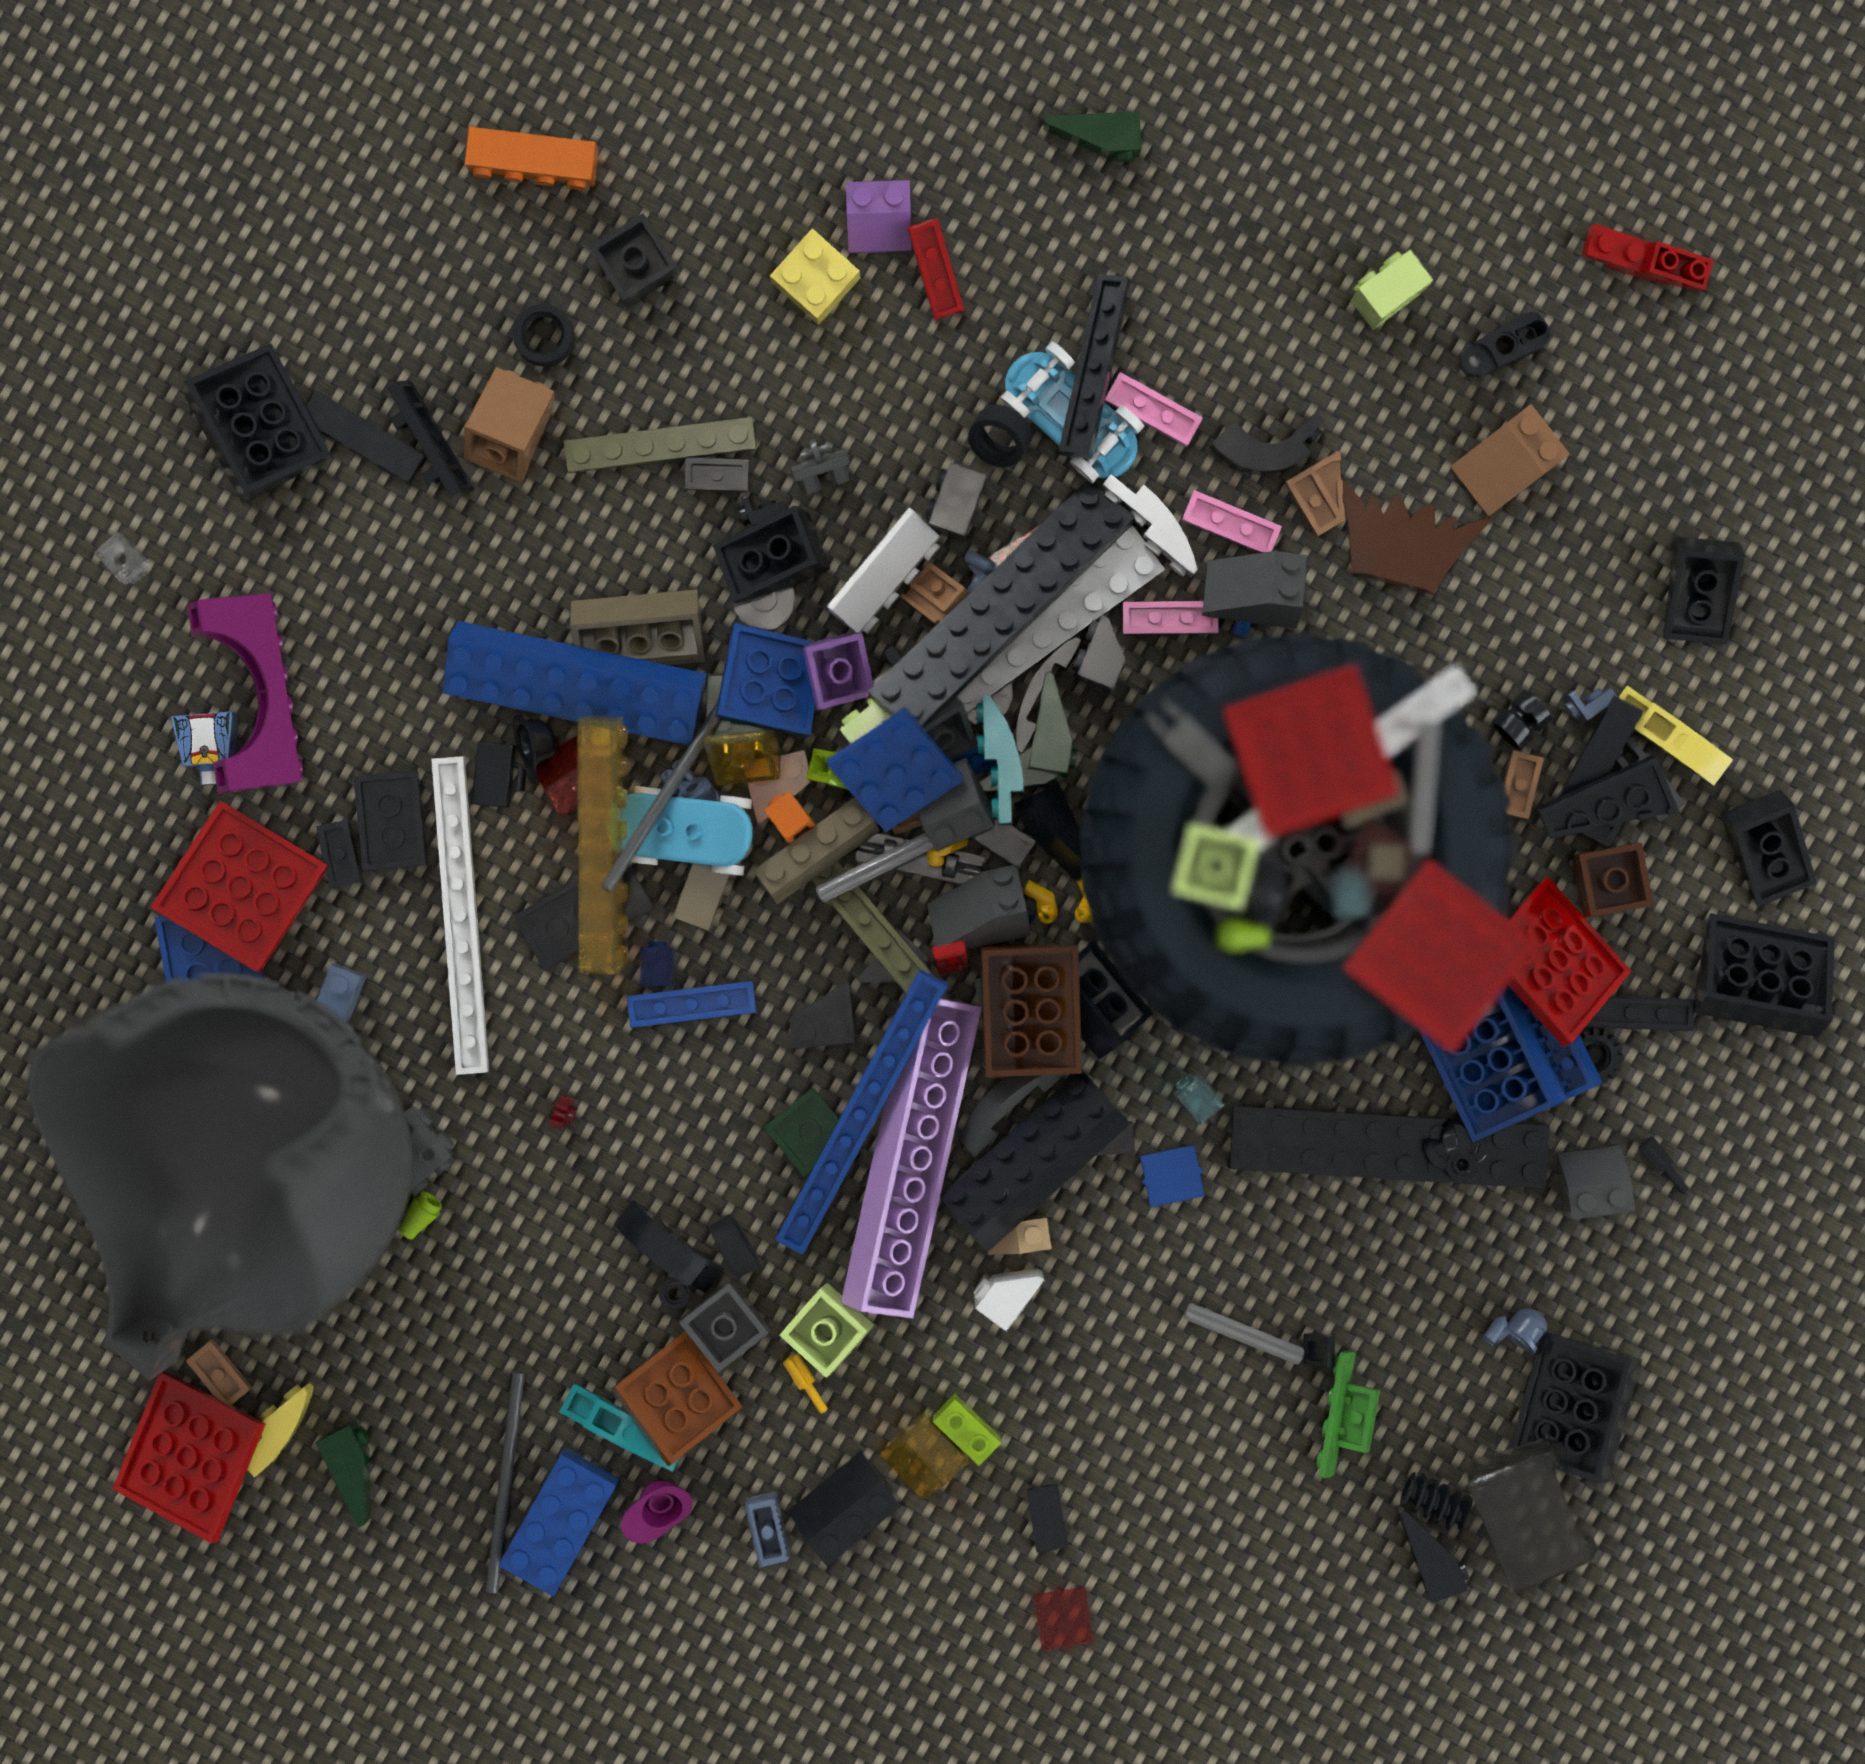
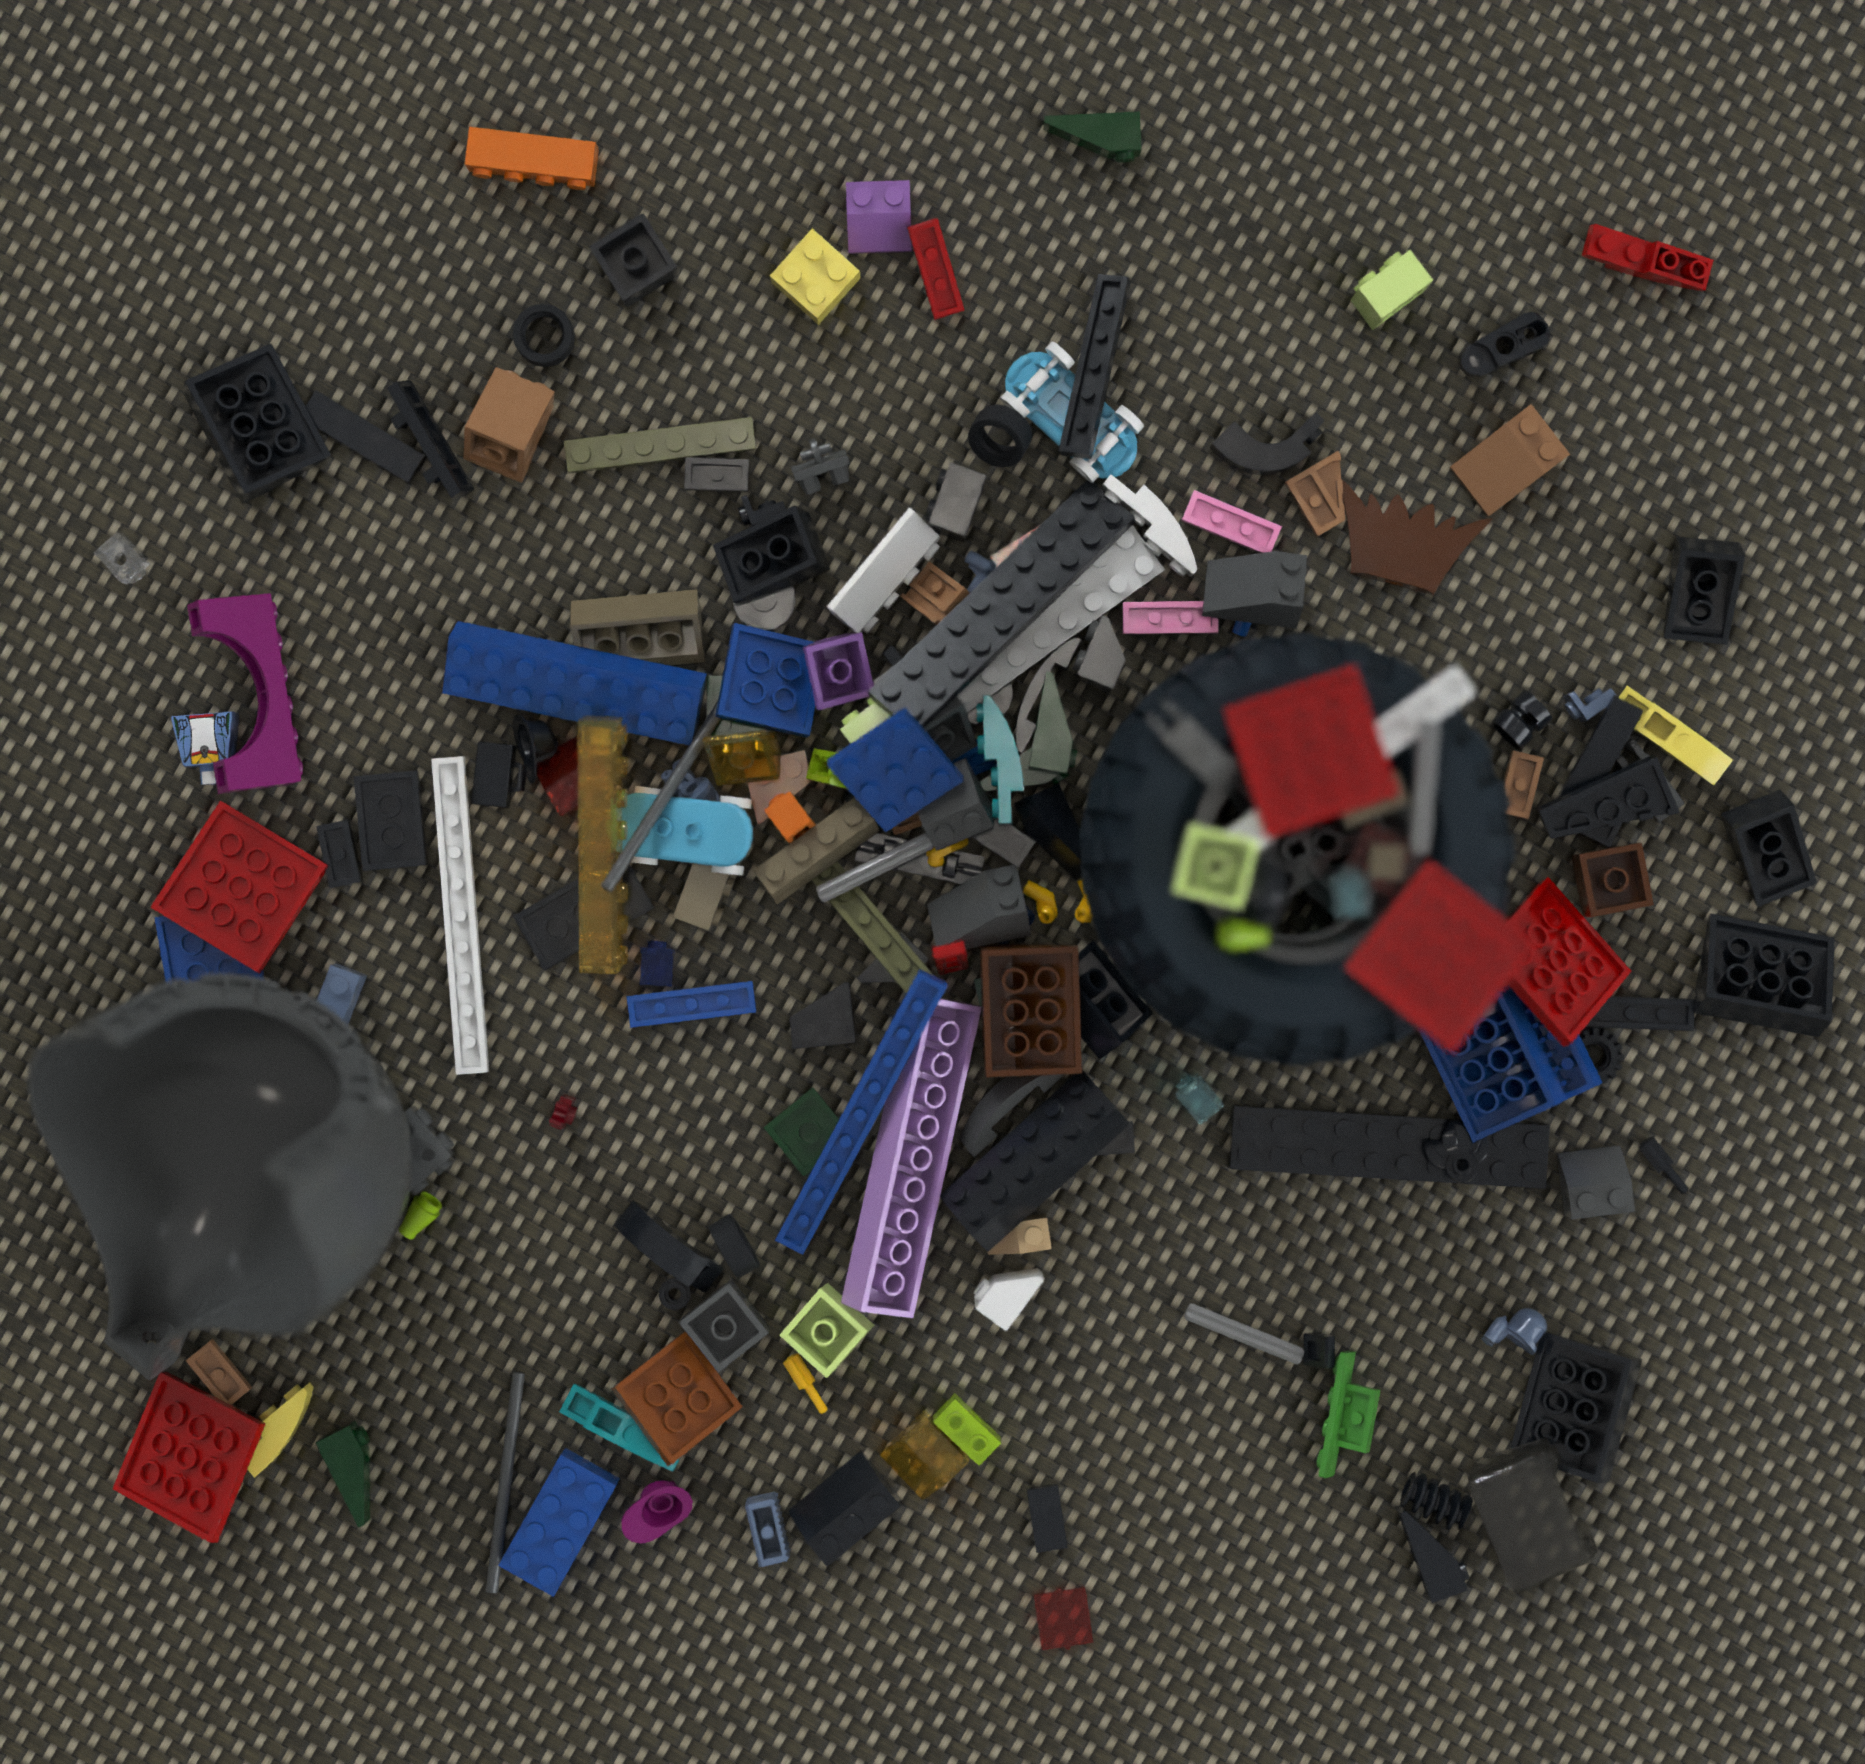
(1154, 409): bright pink plate -> none
(1172, 1175): blue piece -> none

